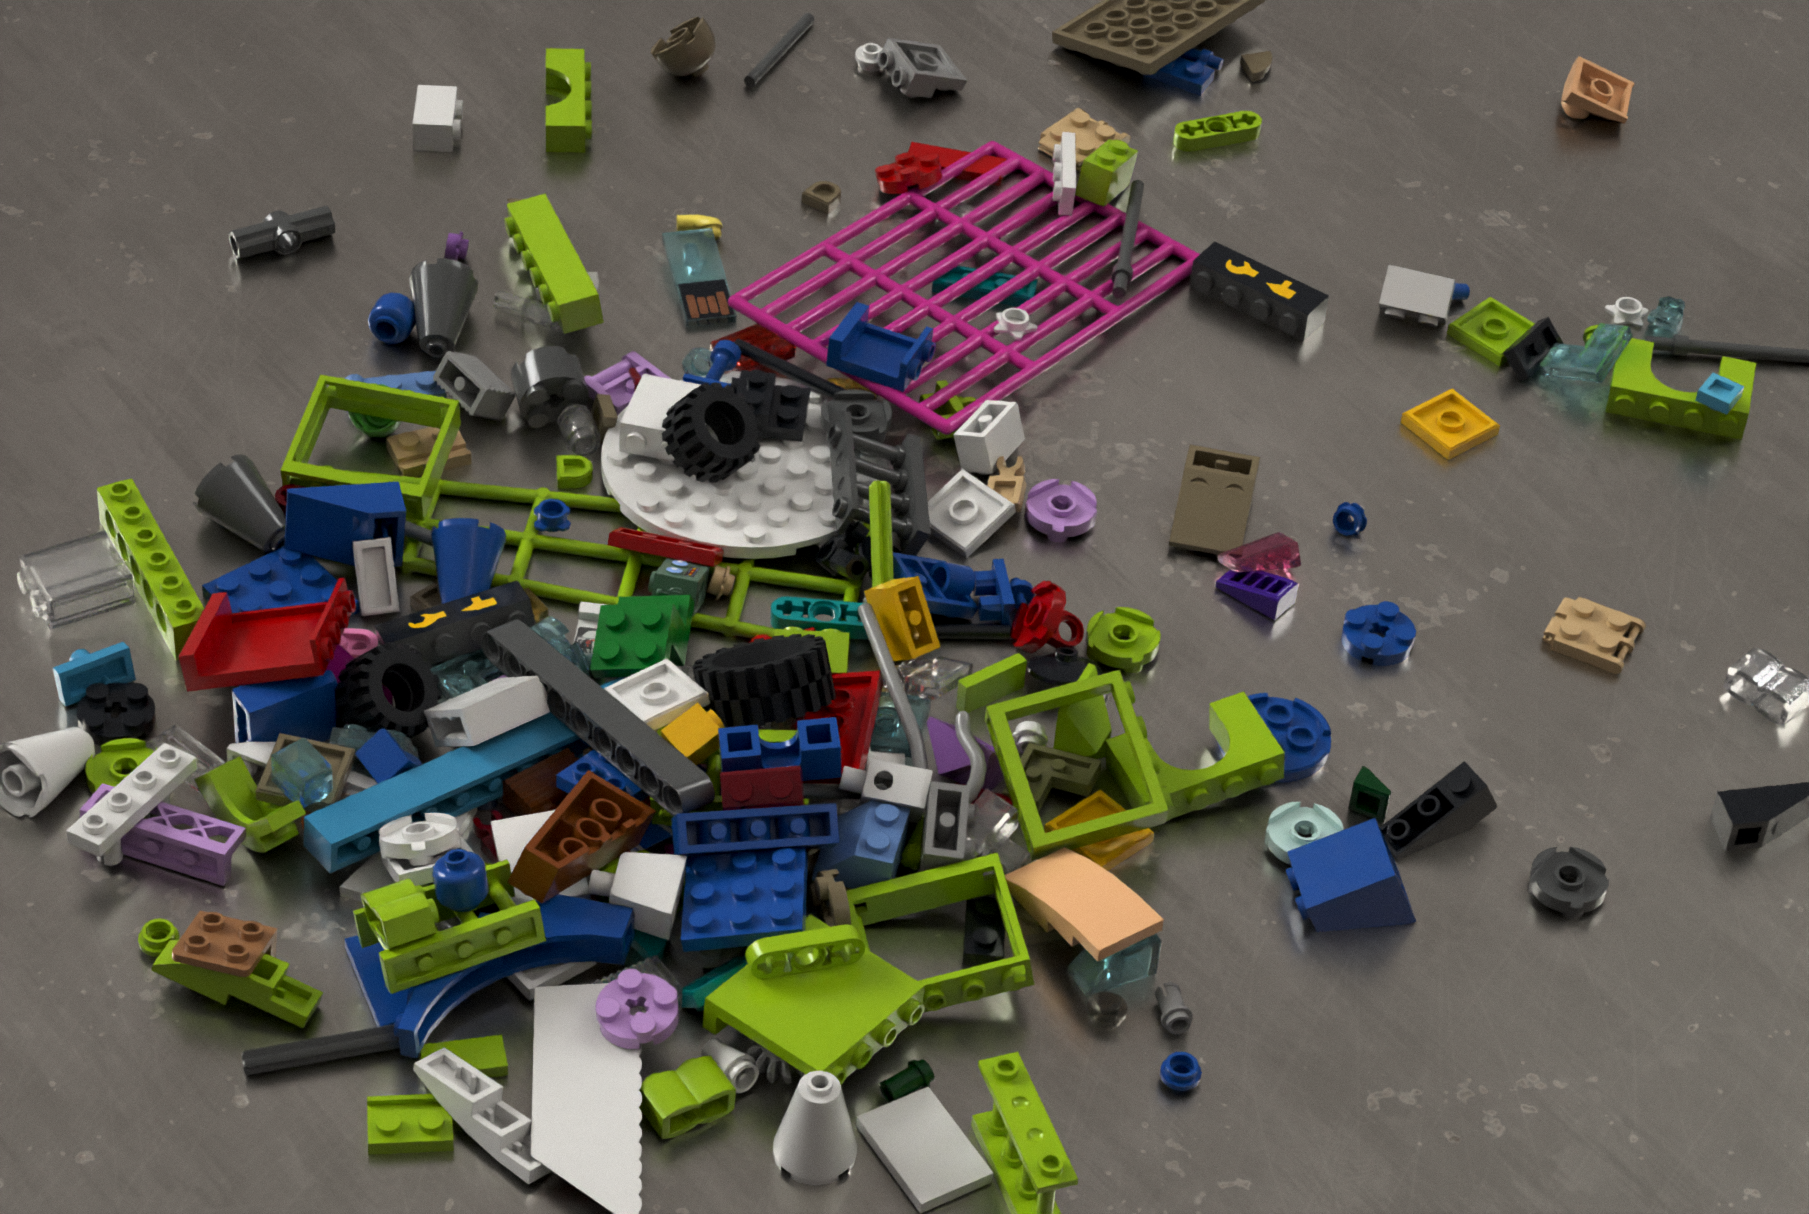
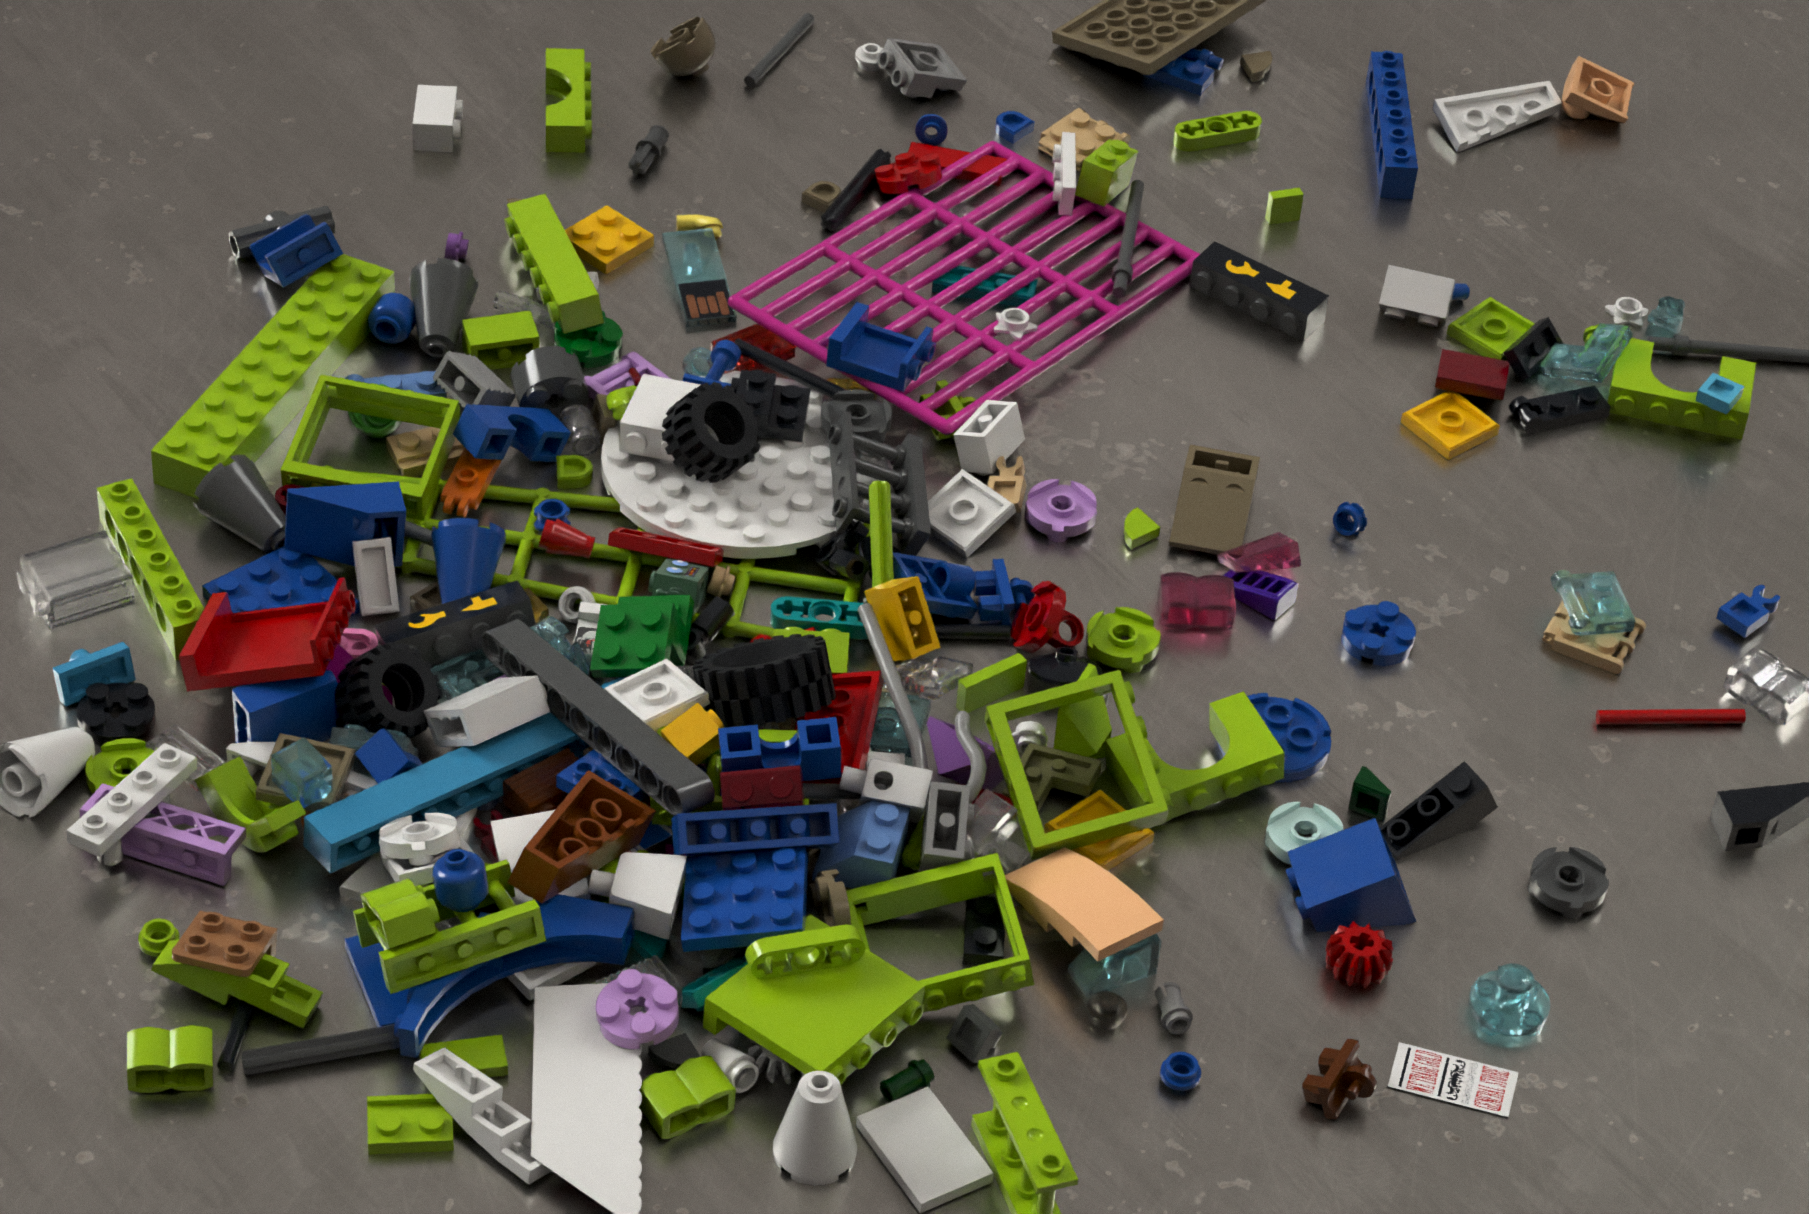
(170, 1059): none -> lime brick
(235, 1036): none -> black bar
(273, 374): none -> lime brick
(295, 250): none -> blue panel
(468, 483): none -> orange hinge
(491, 430): none -> blue arch
(500, 339): none -> lime brick
(565, 540): none -> red cone
(567, 600): none -> white plate
(594, 354): none -> green plate
(608, 239): none -> yellow plate
(619, 400): none -> lime arm
(648, 150): none -> dark grey axle
(673, 1051): none -> dark grey tile
(706, 628): none -> black bar
(854, 191): none -> black axle
(934, 121): none -> blue plate
(974, 1033): none -> dark grey tile
(1013, 126): none -> blue tile
(1139, 528): none -> lime tile
(1196, 601): none -> clear pink brick
(1284, 206): none -> lime tile
(1343, 1079): none -> reddish brown hips
(1359, 954): none -> red gear
(1391, 125): none -> blue brick
(1453, 1079): none -> white sticker
(1472, 374): none -> dark red tile
(1491, 113): none -> white wing
(1509, 1002): none -> clear light blue plate
(1559, 409): none -> black plate
(1602, 598): none -> clear light blue plate
(1670, 716): none -> red bar
(1747, 613): none -> blue plate

